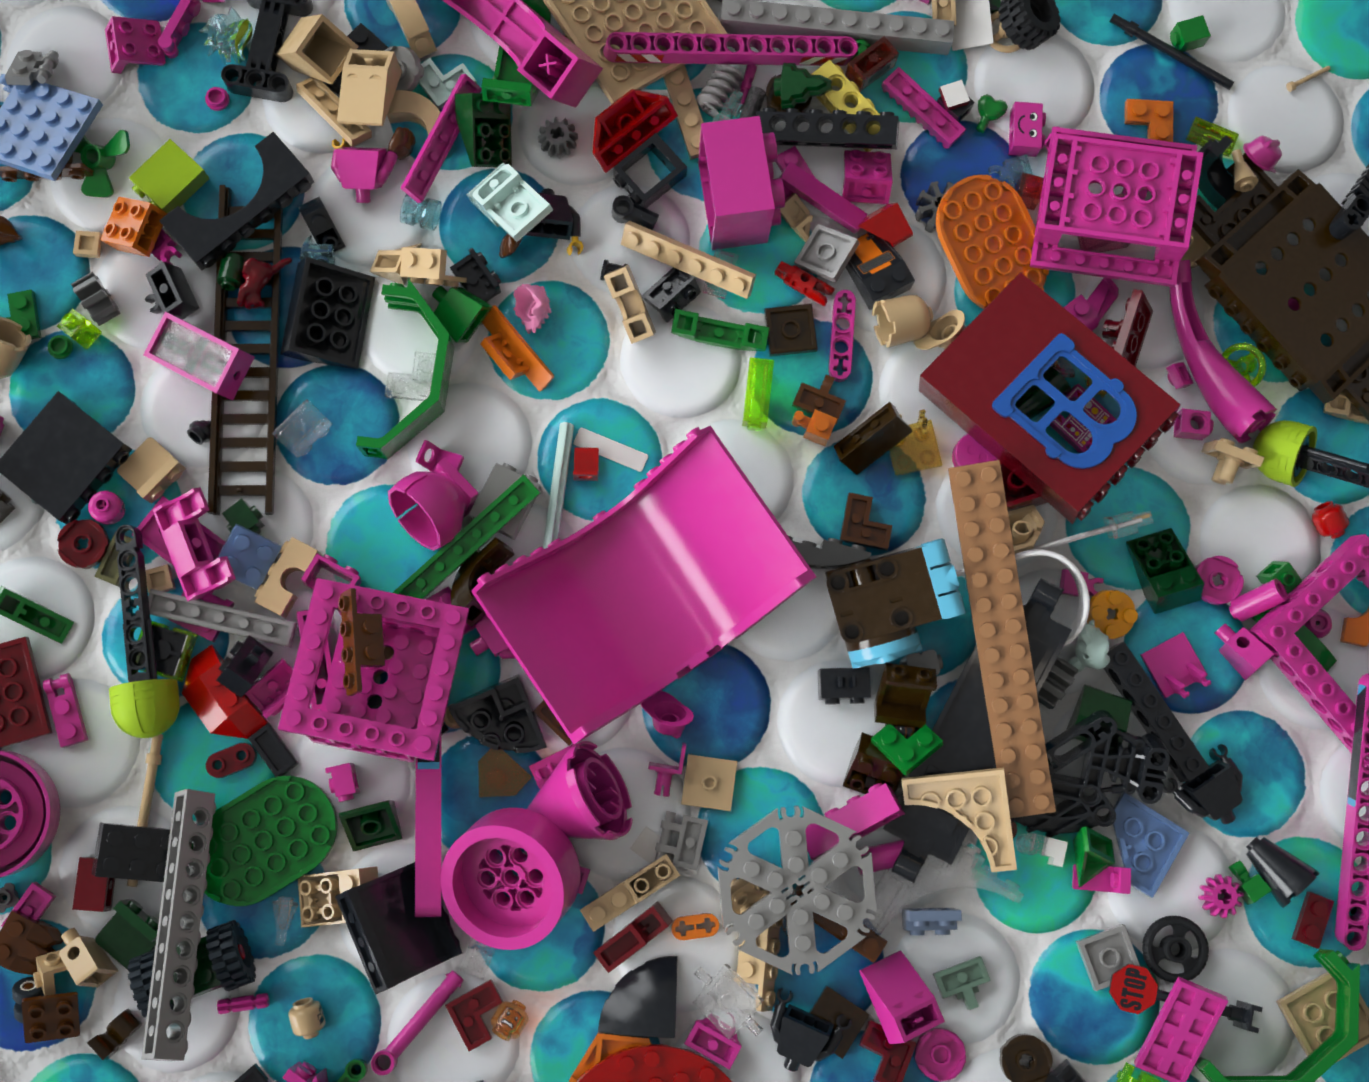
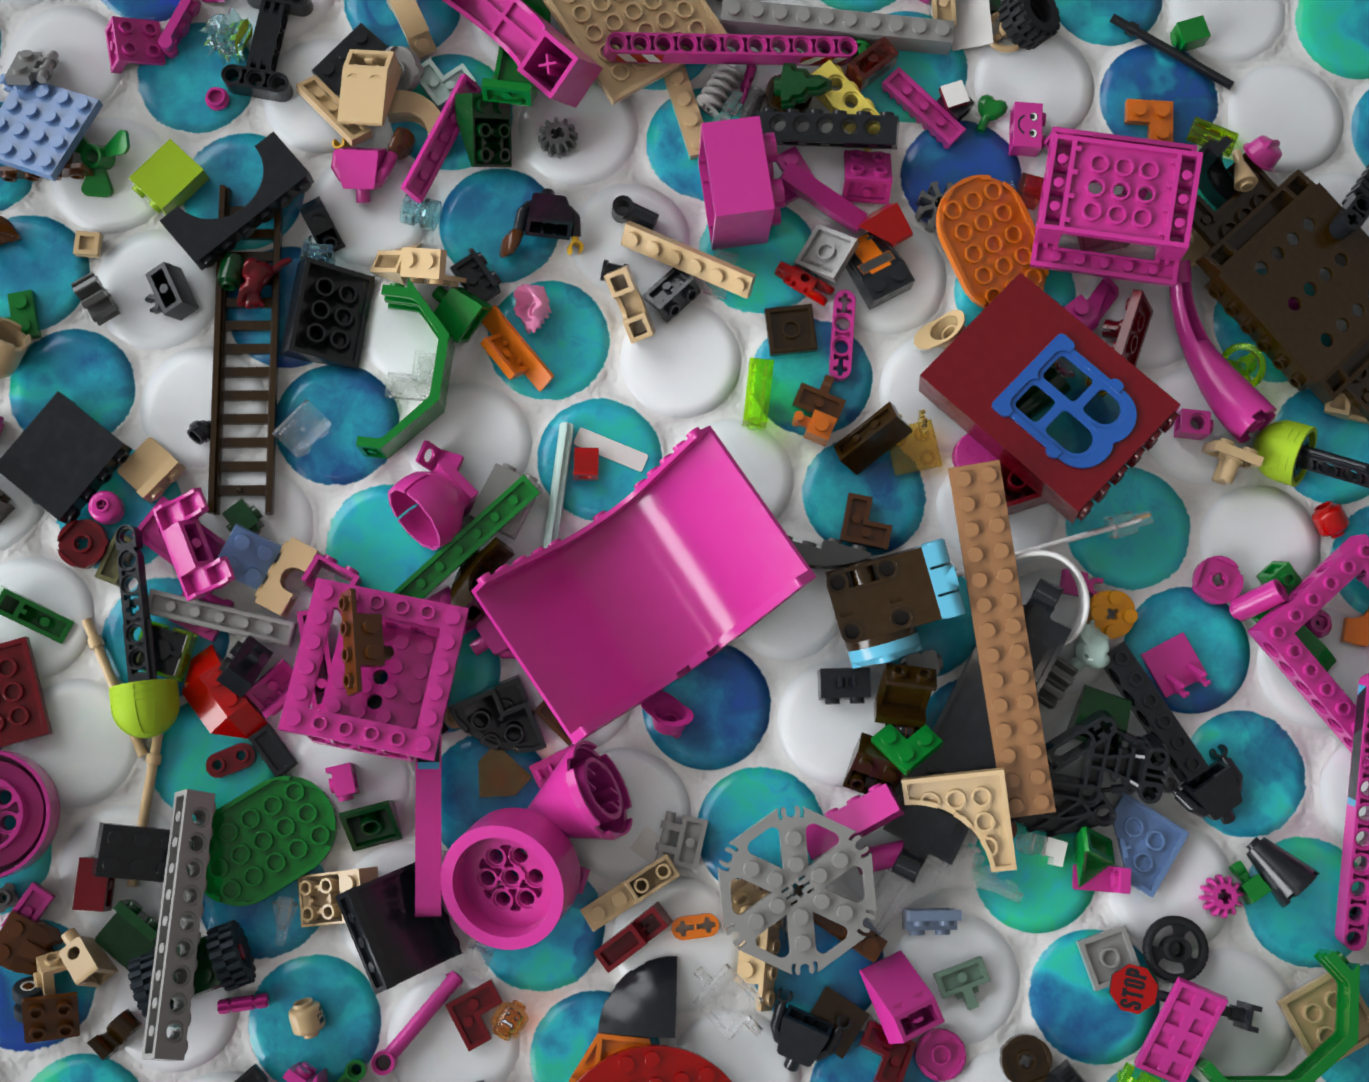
(60, 347): green plate -> none
(65, 711): dark pink plate -> none
(79, 328): clear neon green bracket -> none
(96, 643): none -> tan bar
(133, 226): orange brick -> none
(160, 578): tan plate -> none
(165, 247): dark pink plate -> none
(199, 356): brick -> none
(316, 48): tan slope -> none
(509, 201): light aqua piece -> none
(628, 125): red wedge -> none
(665, 155): black window -> none
(665, 773): dark pink bracket -> none
(709, 782): tan plate -> none
(713, 1043): dark pink slope -> none
(719, 333): green slope -> none
(797, 216): tan slope -> none
(901, 320): tan cylinder -> none
(1012, 168): clear light blue plate -> none
(1025, 527): tan slope -> none
(1072, 430): dark pink container -> none
(1165, 571): dark green slope -> none
(1179, 375): dark pink plate -> none
(1243, 650): dark pink torso -> none
(1292, 85): tan piece -> none
(1312, 920): dark red plate -> none

